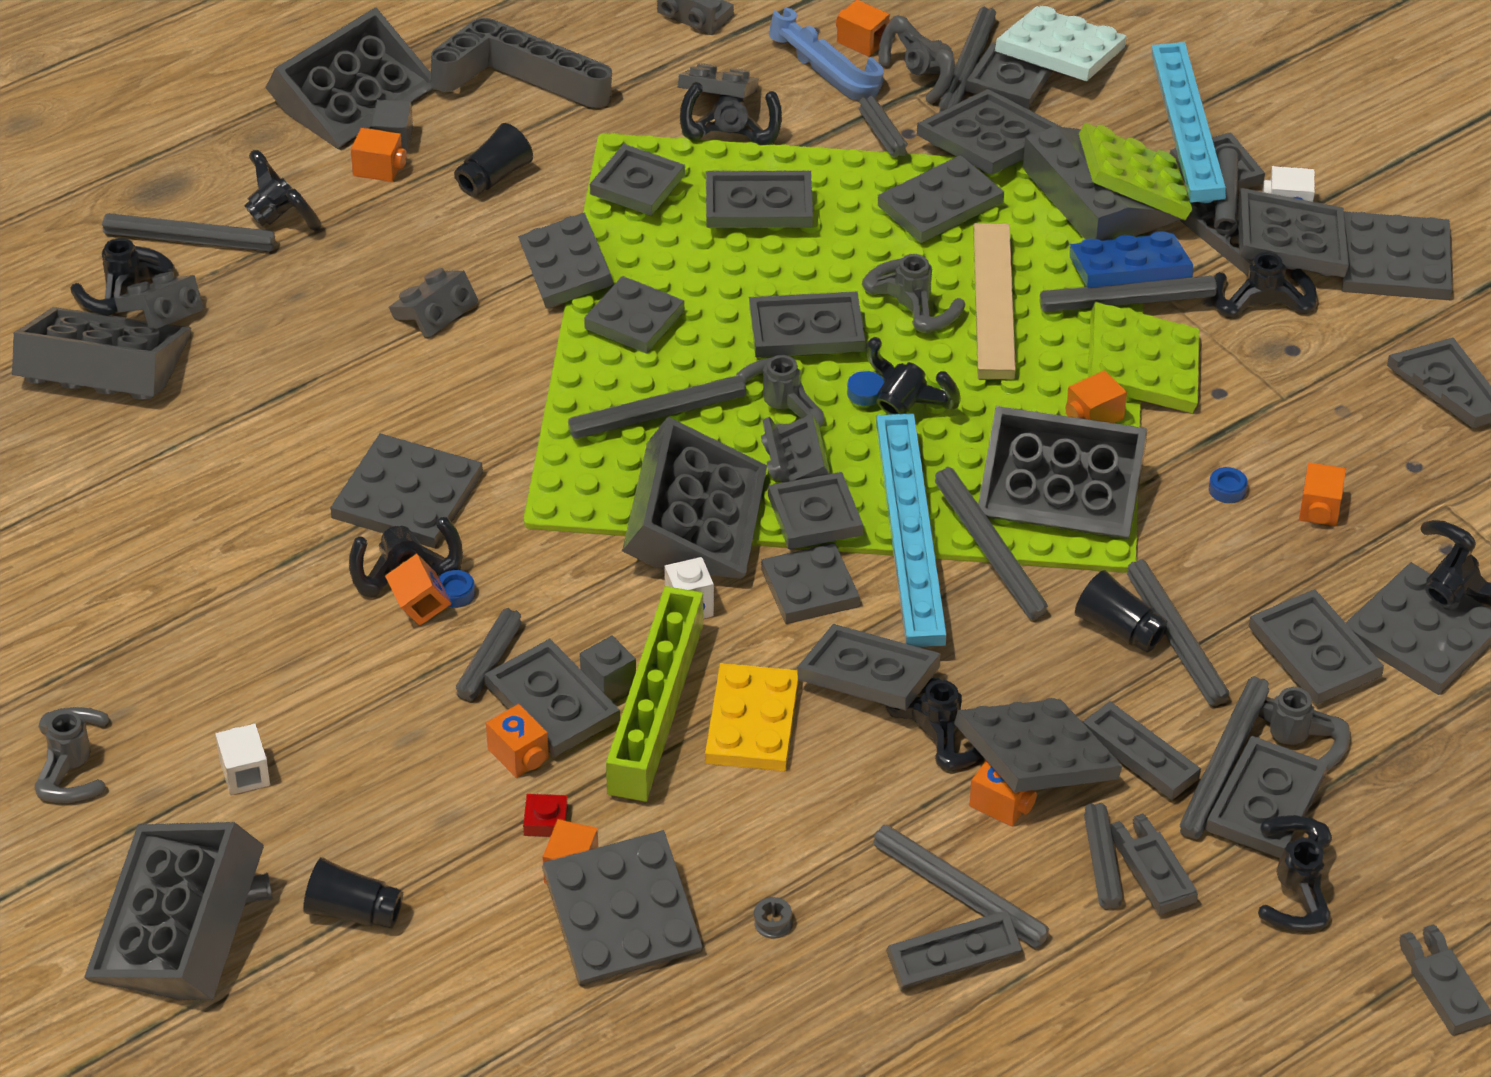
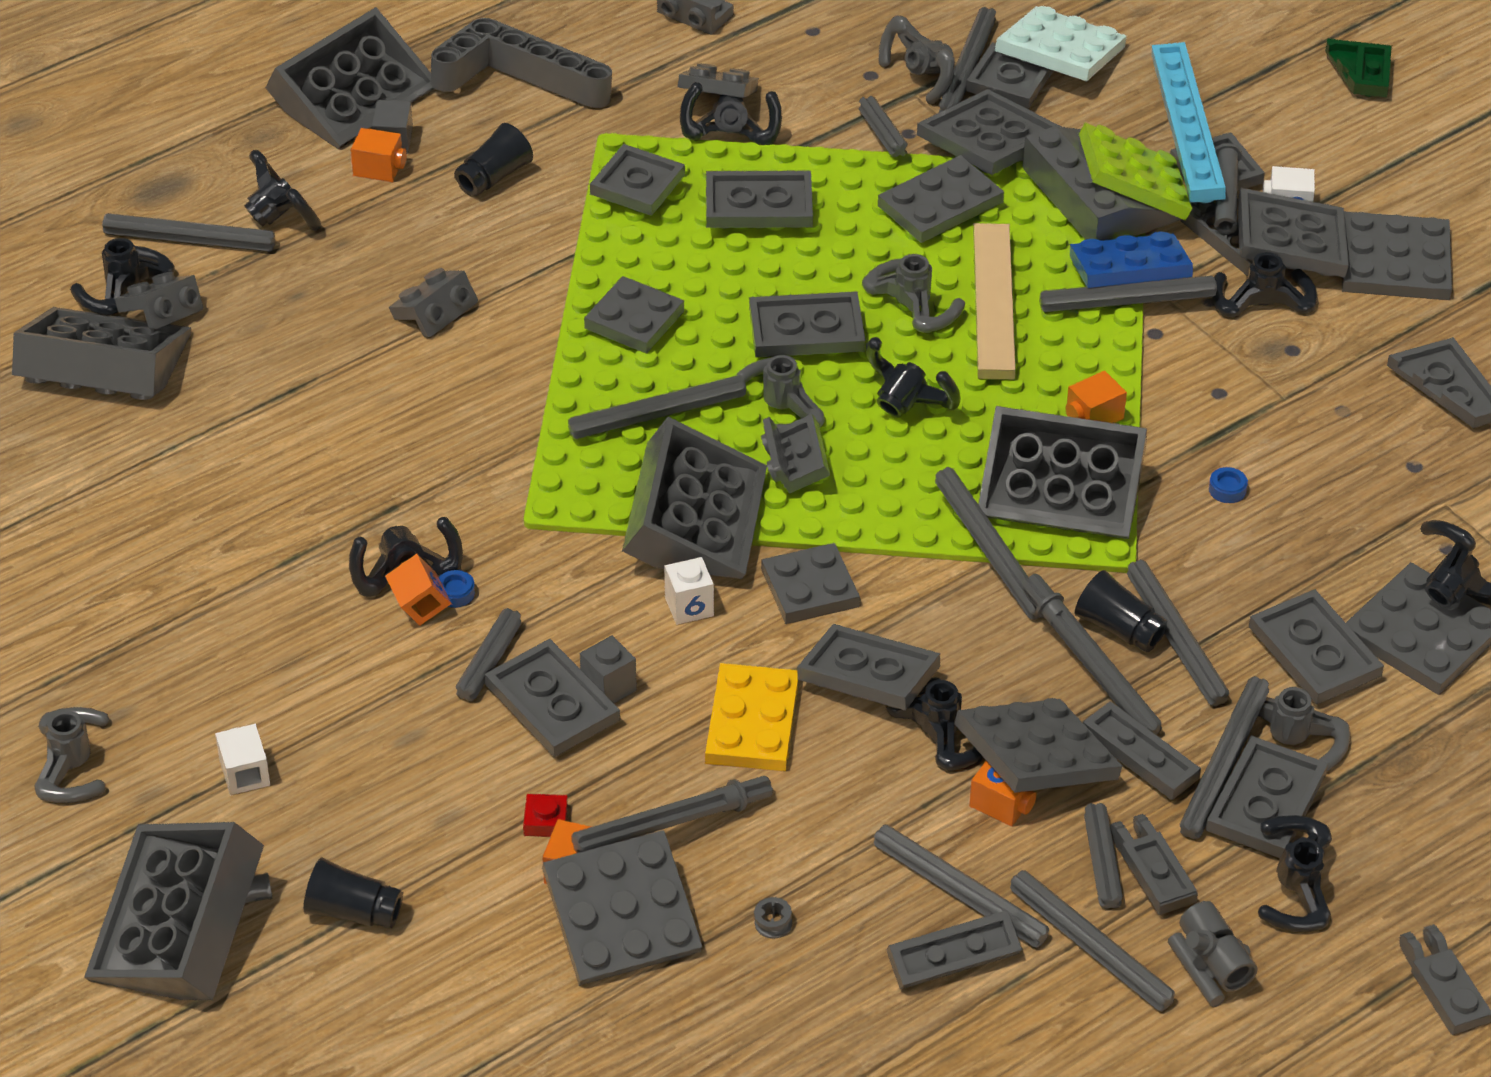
(406, 487): dark grey plate -> none
(517, 740): orange brick -> none
(565, 260): dark grey plate -> none
(654, 694): lime brick -> none
(729, 797): none -> dark grey axle
(815, 510): dark grey plate -> none
(826, 59): medium blue piece -> none
(861, 27): orange brick -> none
(863, 388): blue tile -> none
(910, 531): medium azure plate -> none
(1052, 608): none -> dark grey axle
(1092, 940): none -> dark grey axle
(1146, 356): lime plate -> none
(1212, 952): none -> dark grey pin
(1322, 494): orange brick -> none
(1362, 65): none -> dark green wing

